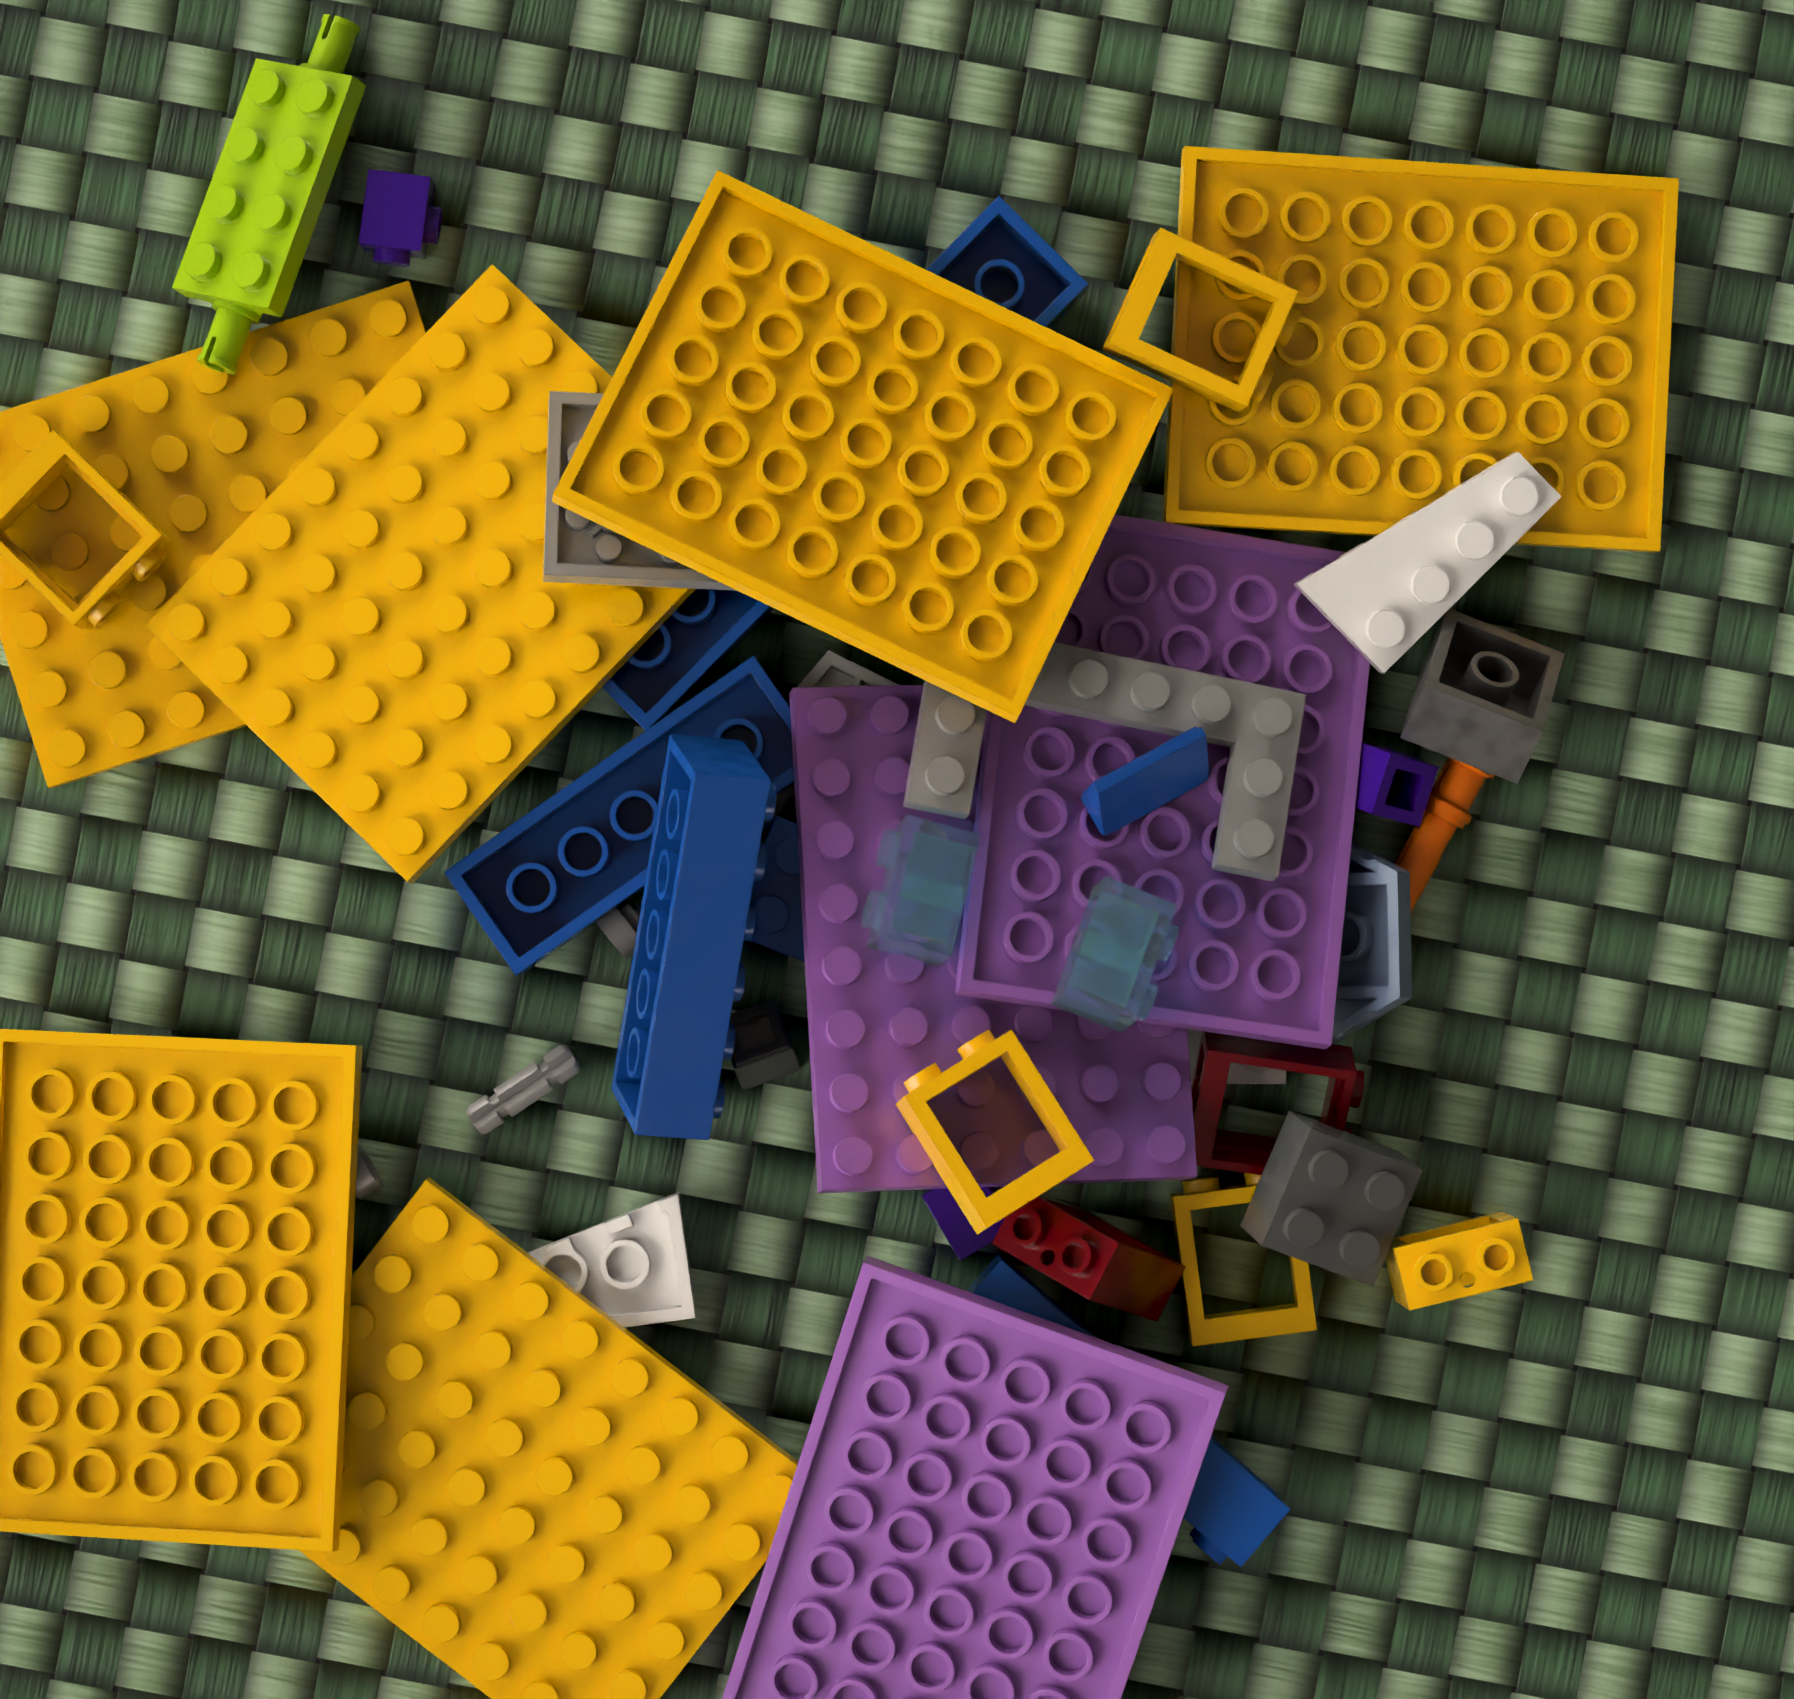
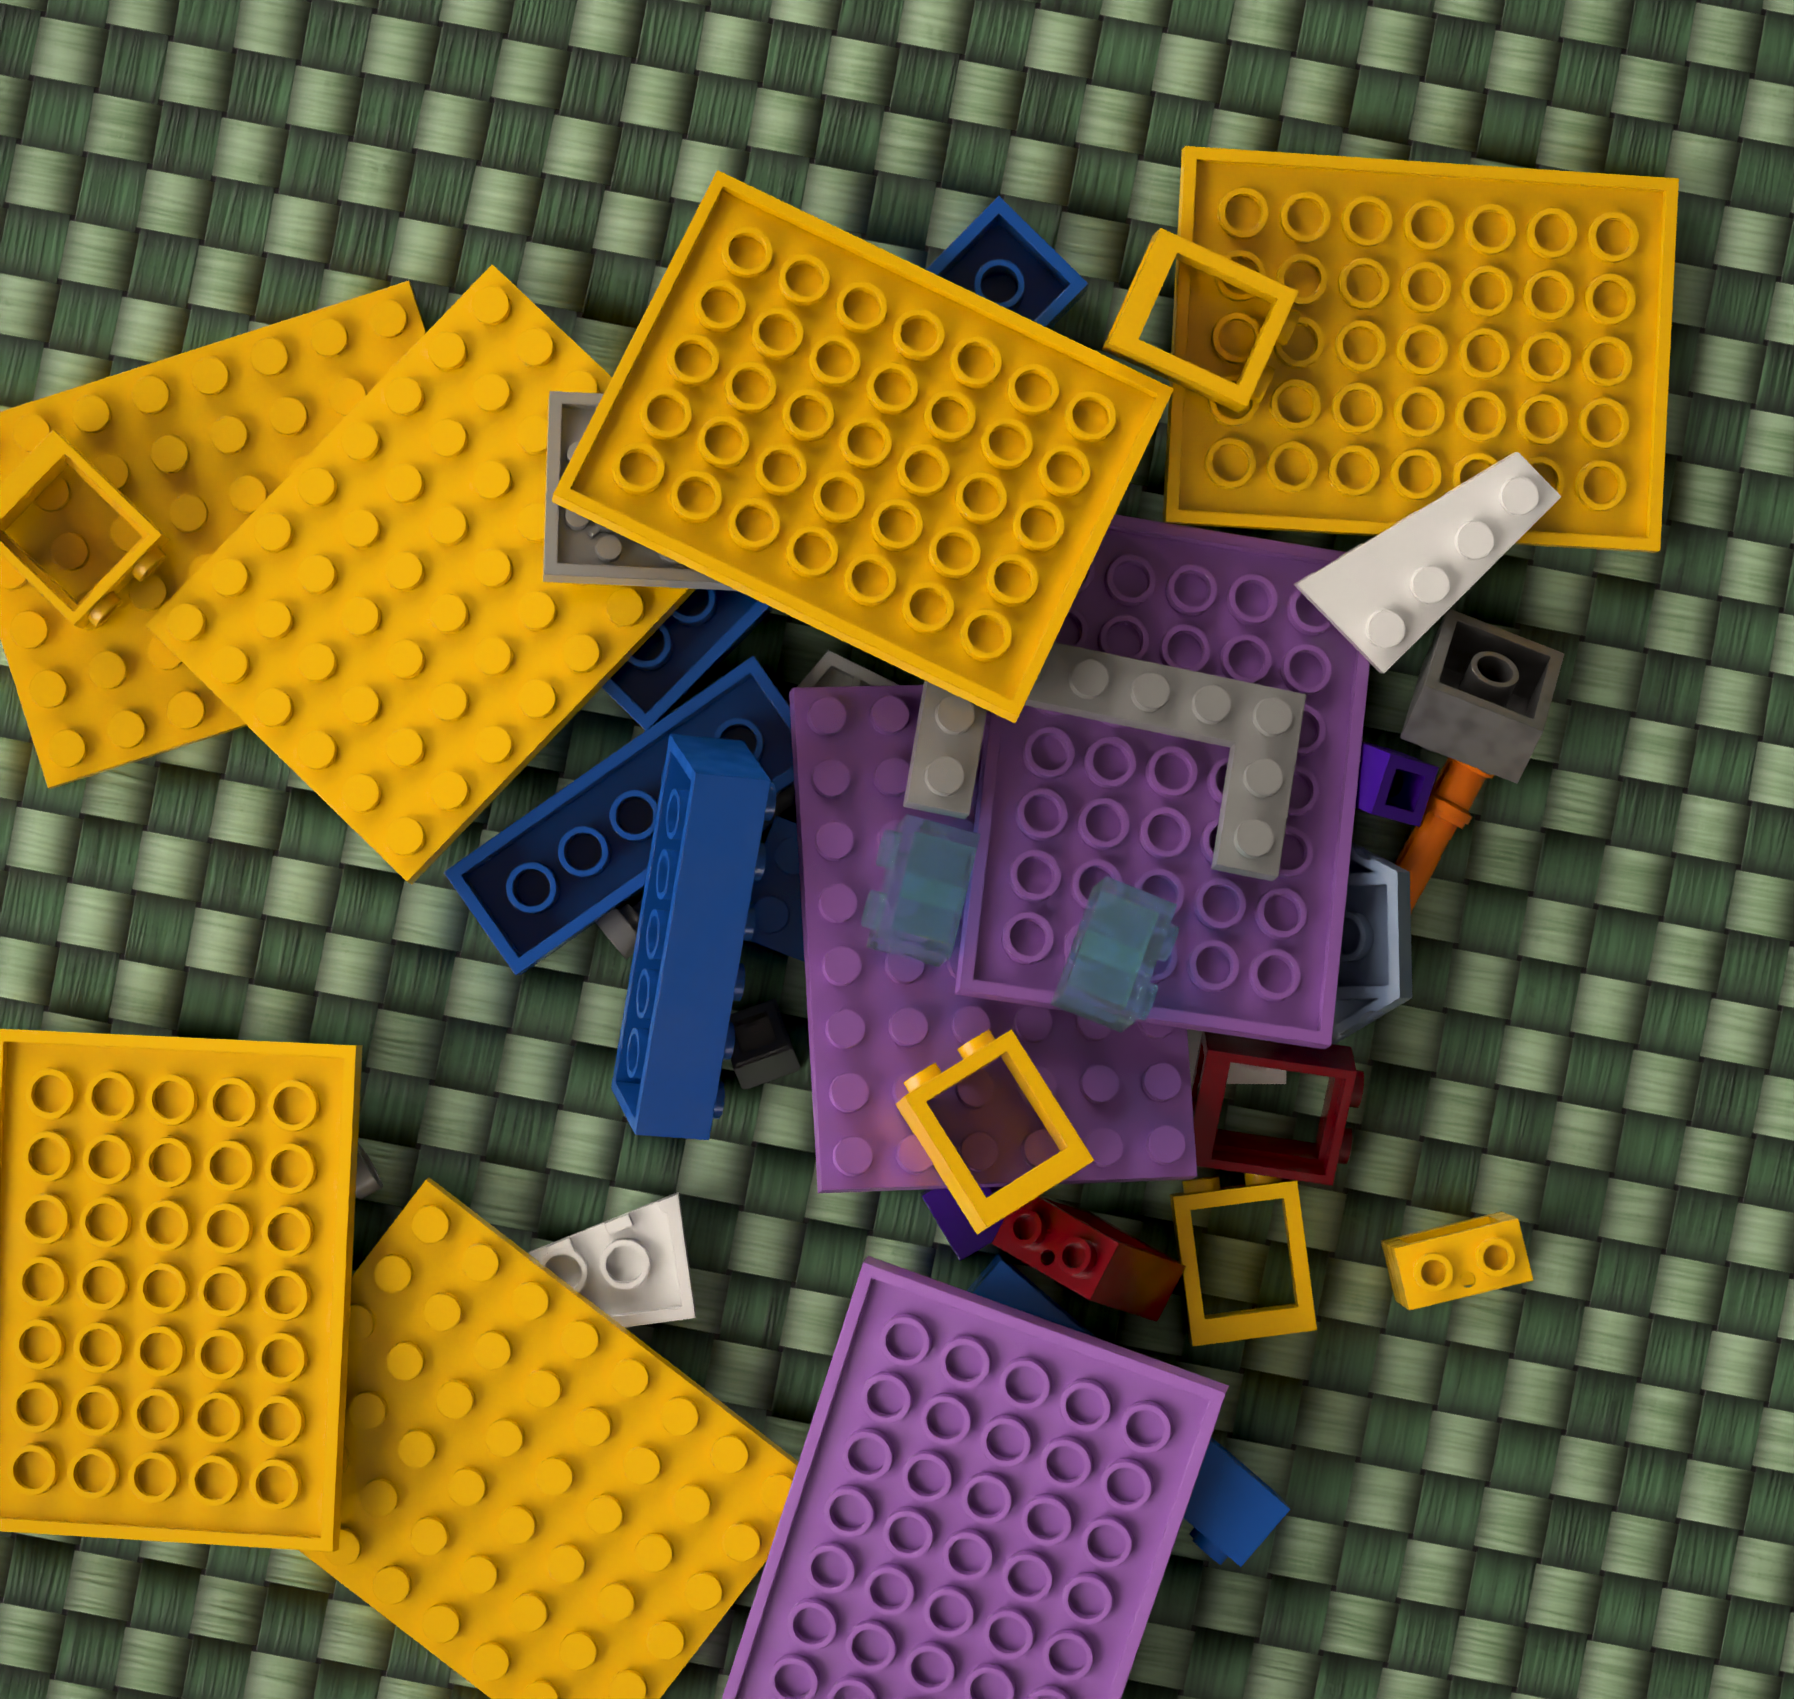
(269, 189): lime plate -> none
(399, 217): dark purple brick -> none
(523, 1089): light grey axle -> none
(1148, 781): blue slope -> none
(1331, 1198): dark grey brick -> none

